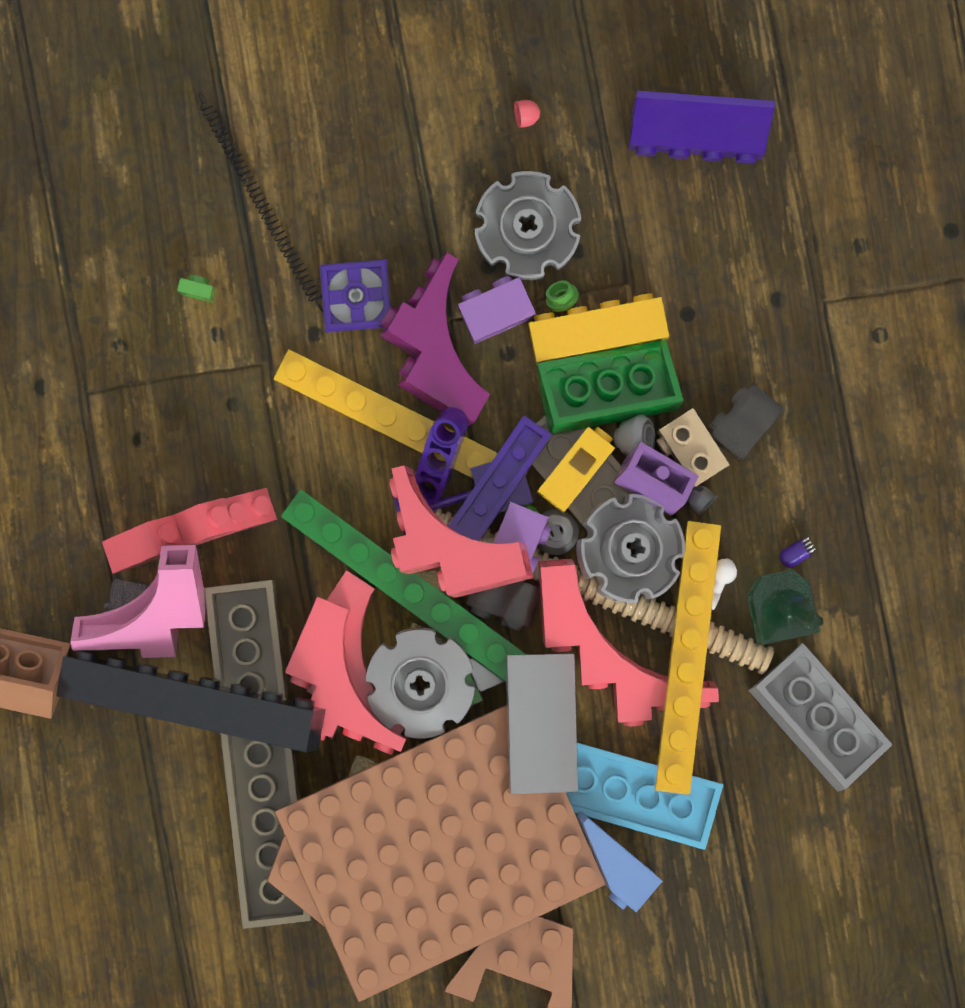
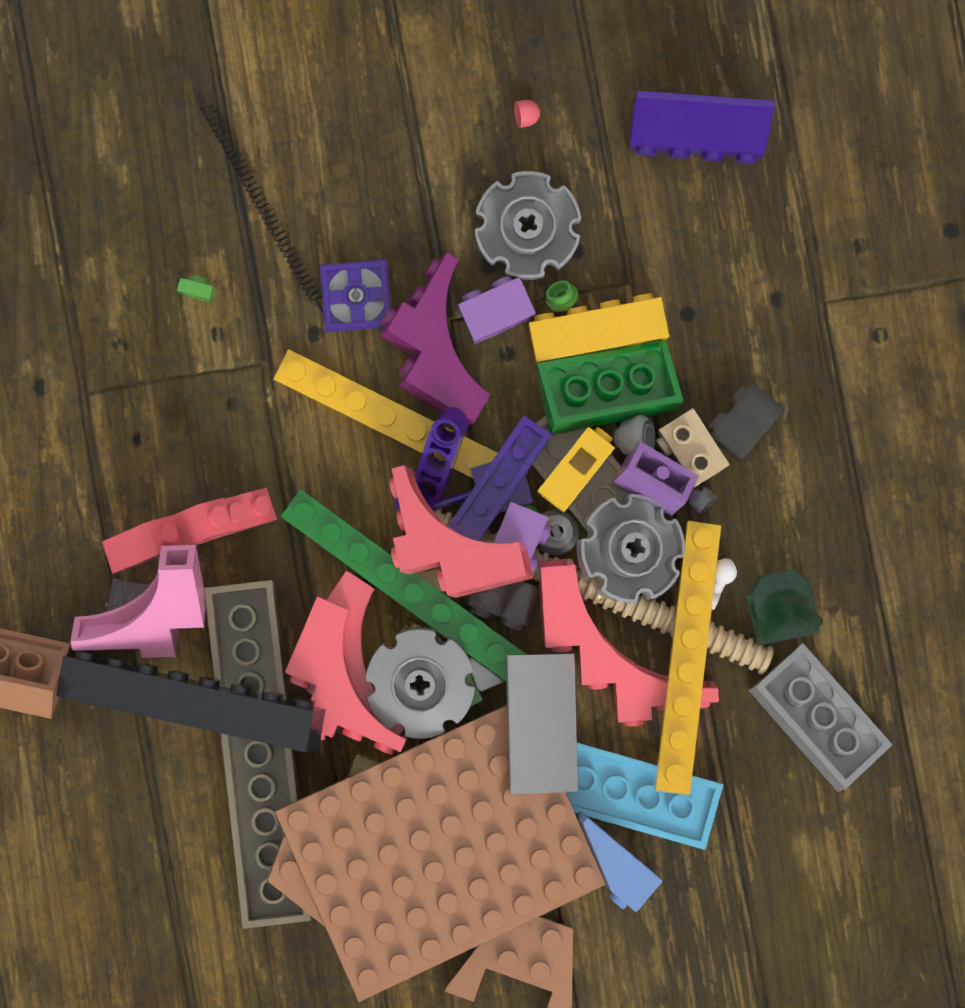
(796, 553): dark purple piece -> none

